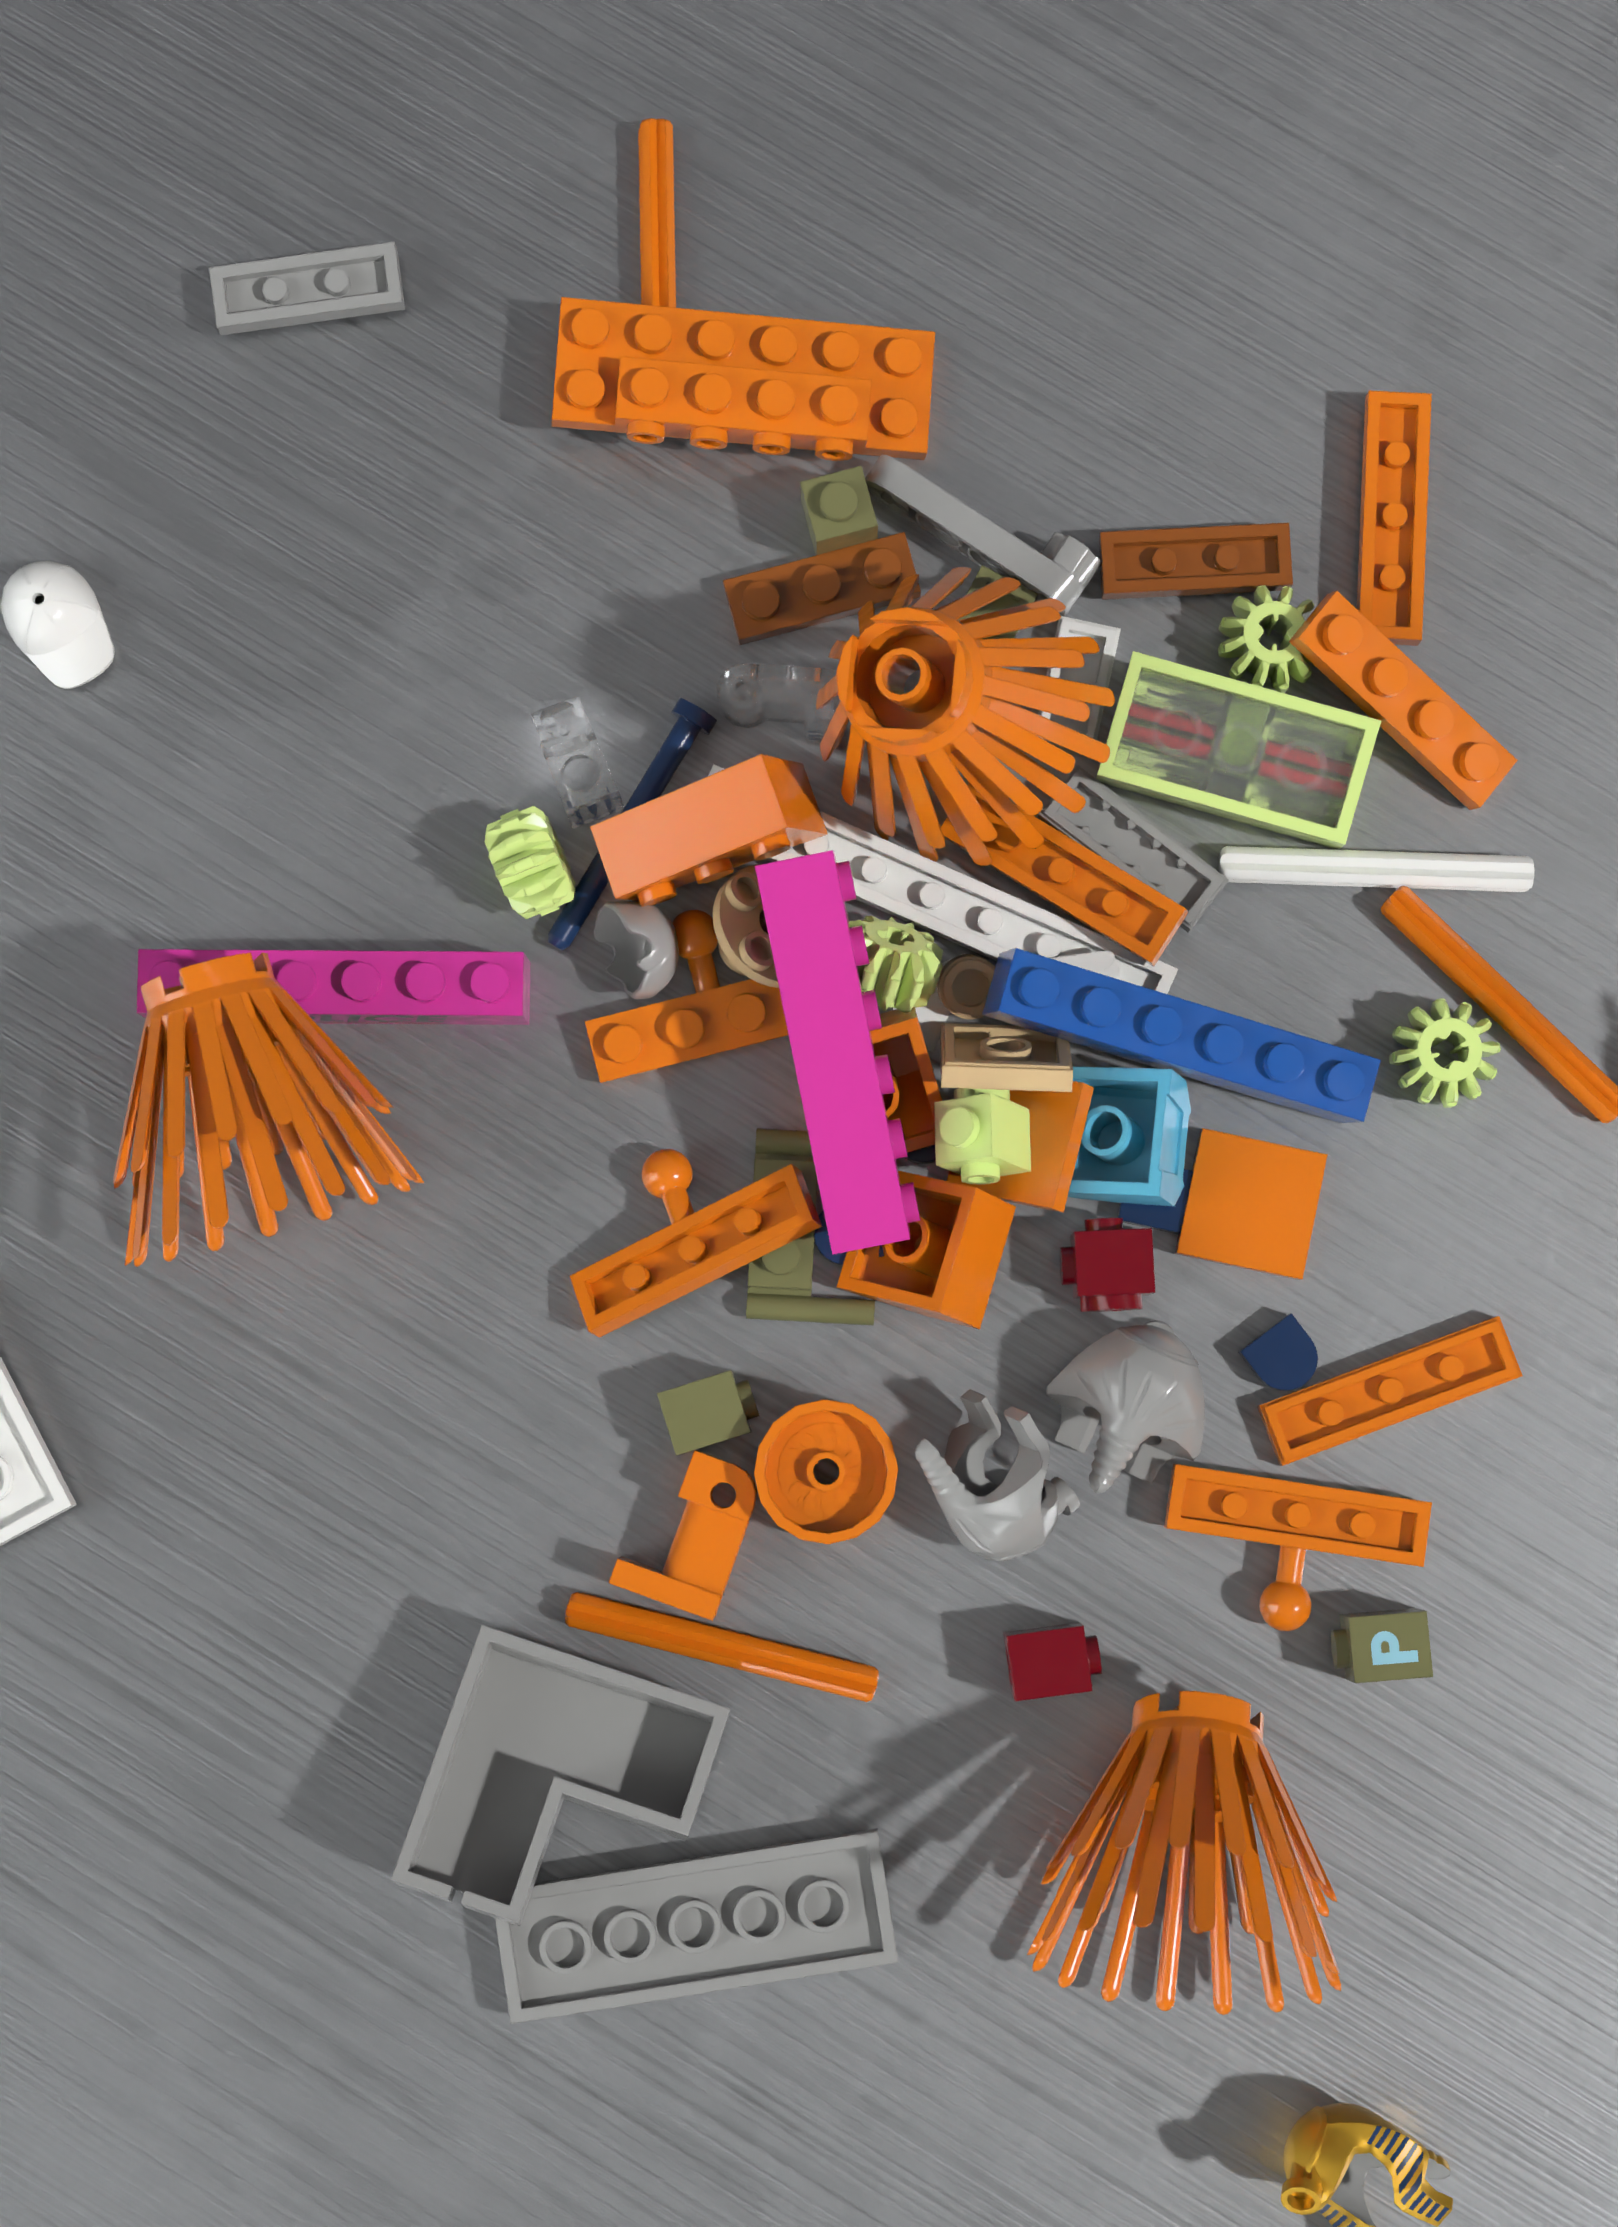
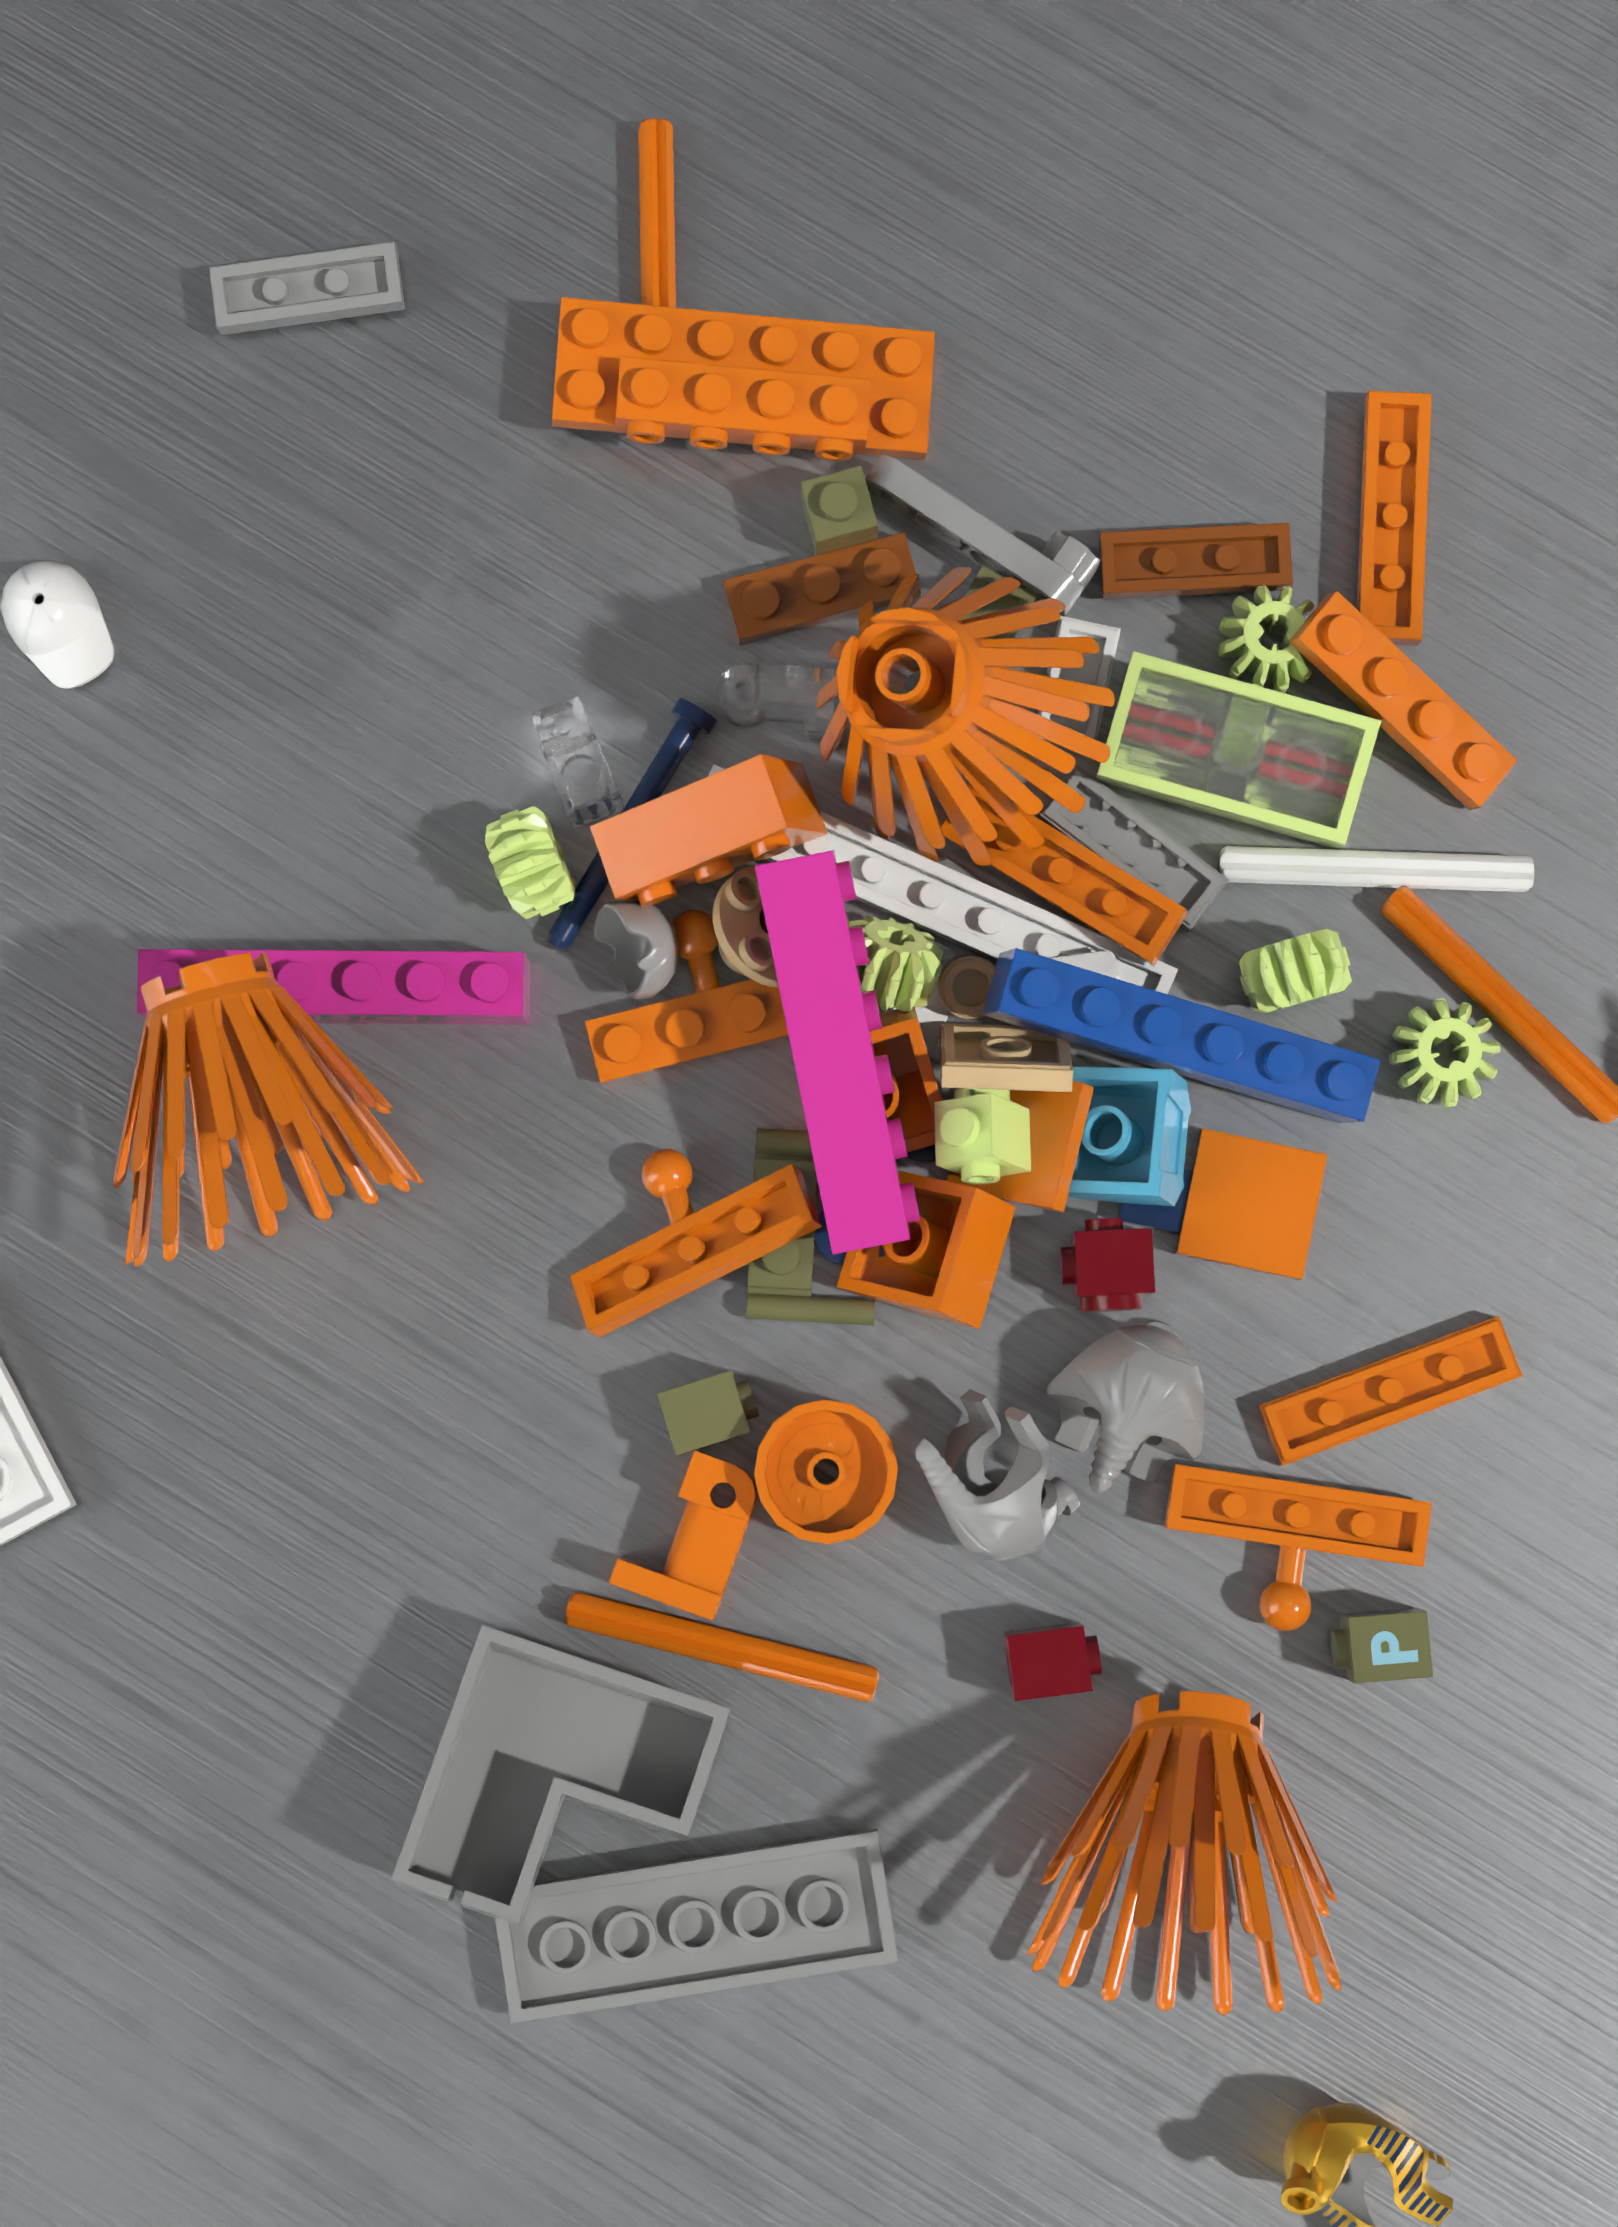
(1282, 1355): dark blue tile -> none
(1295, 971): none -> yellowish green gear

